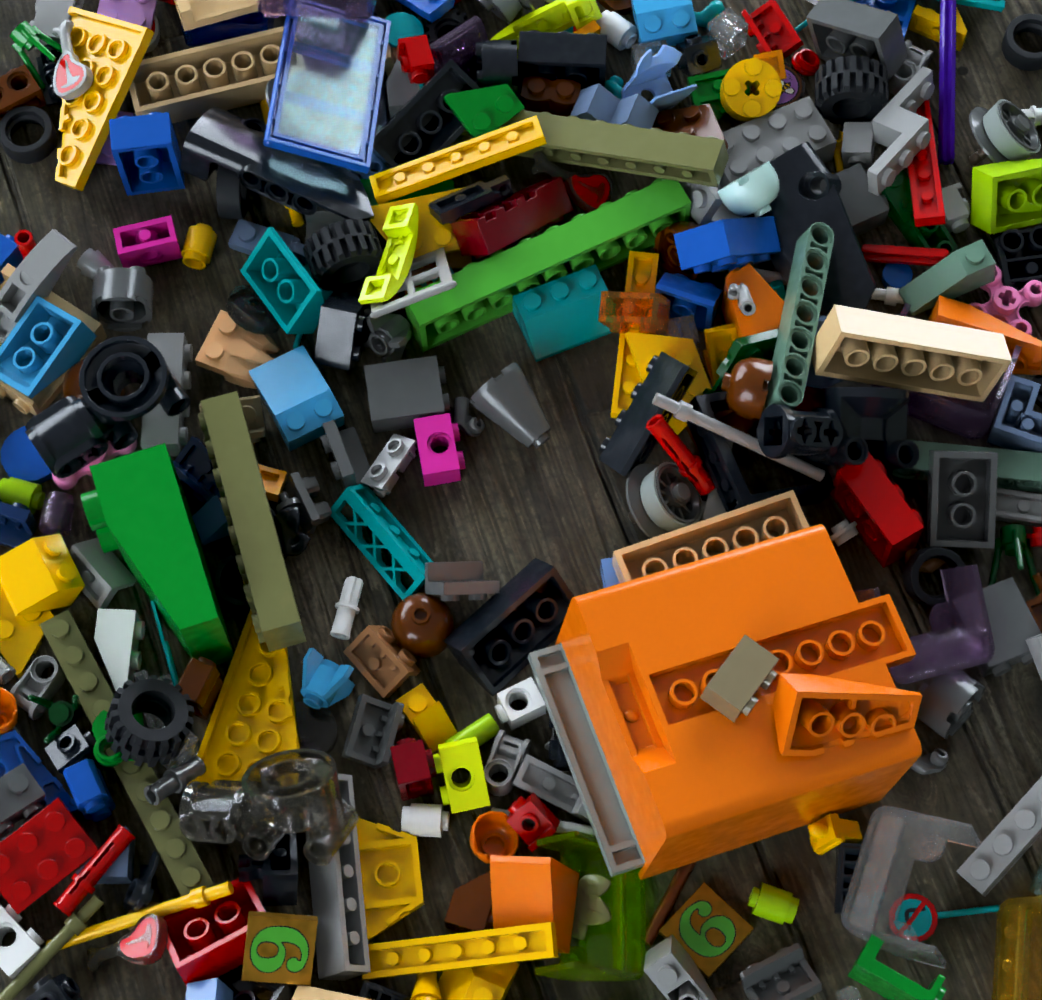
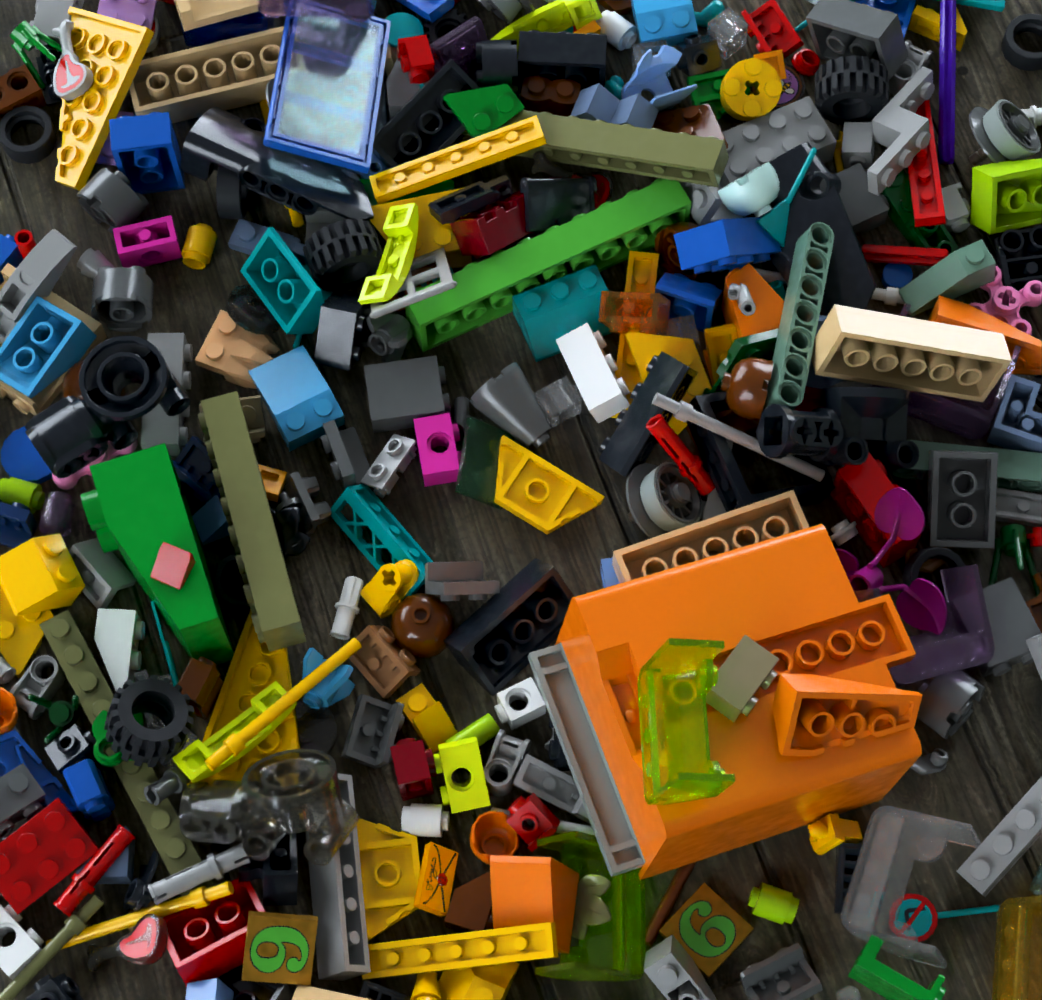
(111, 200): none -> dark grey brick
(172, 566): none -> slope
(192, 757): none -> neon yellow slope
(199, 873): none -> light grey pin
(236, 742): none -> yellow bar
(390, 586): none -> yellow piece
(436, 879): none -> light orange tile
(479, 461): none -> clear green piece
(539, 490): none -> yellow wing
(556, 200): none -> black door
(559, 401): none -> clear brick
(594, 372): none -> white brick
(676, 723): none -> clear neon green windscreen
(776, 219): none -> teal piece
(920, 603): none -> magenta plant

